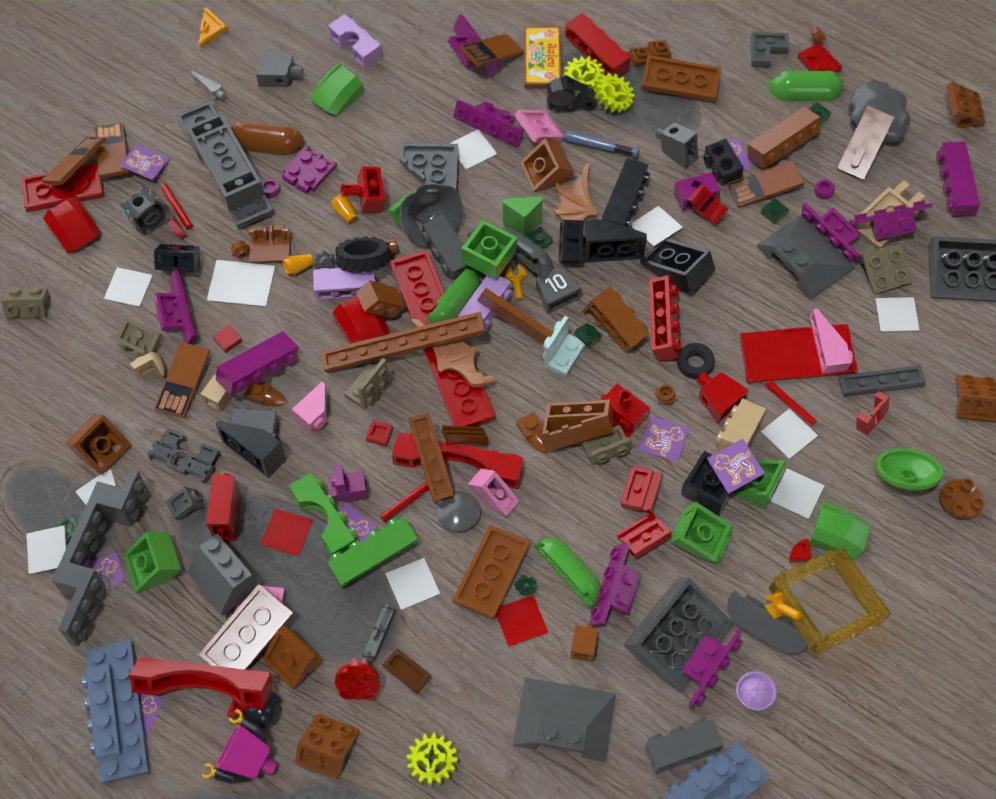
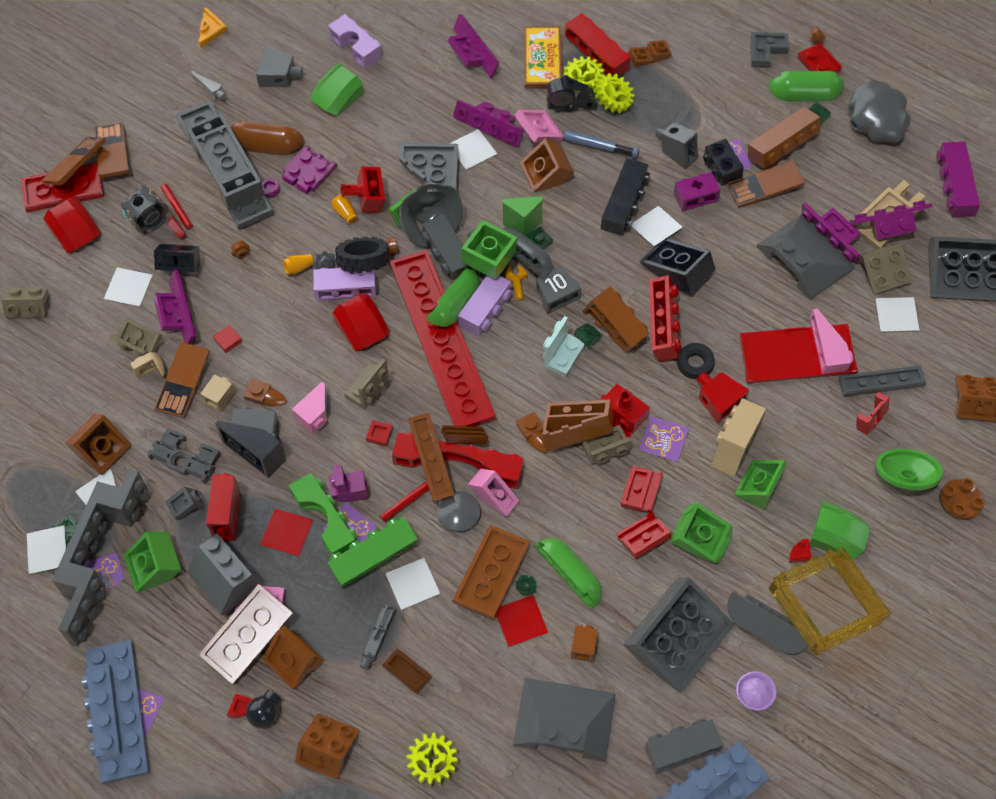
(144, 162): medium lavender sticker -> none
(241, 282): white sticker -> none
(243, 754): dark pink torso -> none
(245, 686): red arch -> none
(257, 363): magenta brick -> none
(269, 243): dark orange hinge -> none
(357, 681): red plate -> none
(380, 299): dark orange brick -> none
(403, 342): dark orange plate -> none
(458, 358): nougat animal -> none
(491, 50): dark orange piece -> none
(514, 316): dark orange tile -> none
(571, 240): black brick -> none
(575, 199): nougat animal -> none
(611, 242): black slope -> none
(617, 587): magenta bracket -> none
(665, 389): dark orange plate -> none
(681, 78): dark orange plate -> none
(705, 486): black brick -> none
(706, 664): magenta bracket -> none
(714, 211): red piece -> none
(735, 465): medium lavender sticker -> none
(774, 211): clear green plate -> none
(778, 607): light orange bar -> none
(789, 433): white sticker -> none
(790, 402): red bar -> none
(797, 493): white sticker -> none
(824, 189): magenta tile -> none
(865, 143): piece -> none
(965, 106): dark orange plate -> none

